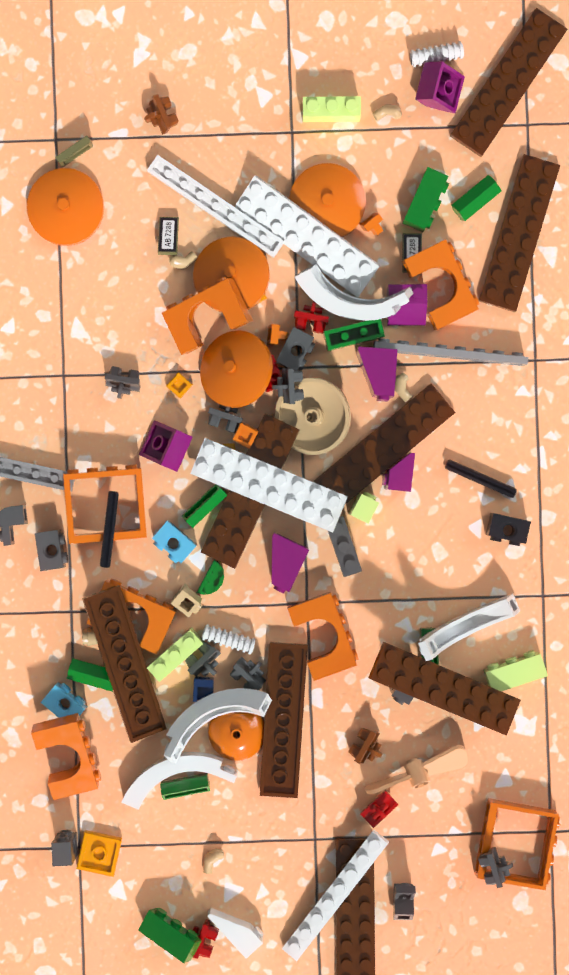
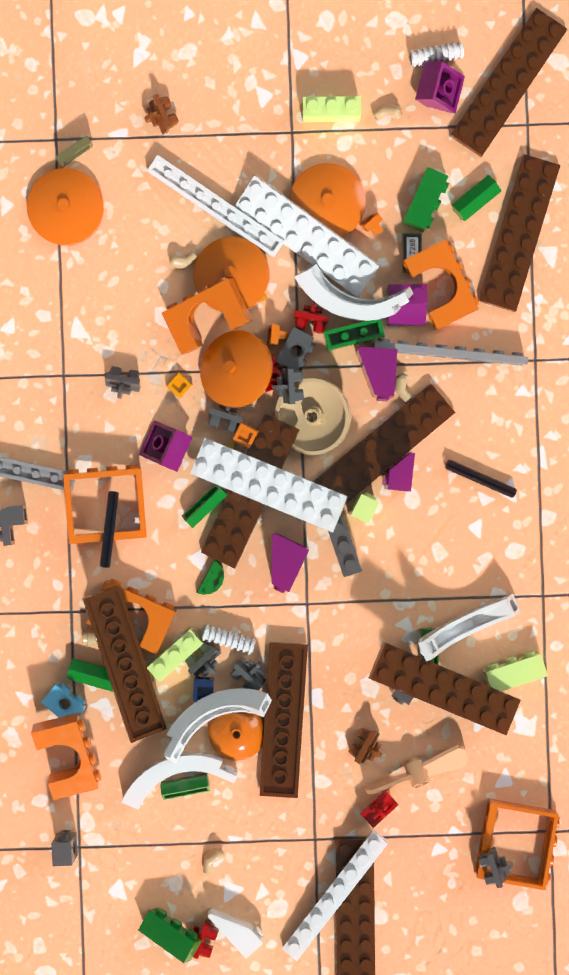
(46, 560): dark grey brick -> none
(99, 853): light orange tile -> none
(168, 235): tile -> none
(170, 531): medium azure brick -> none
(180, 602): tan brick -> none
(341, 655): orange arch -> none
(403, 901): dark grey brick -> none
(519, 533): black brick -> none

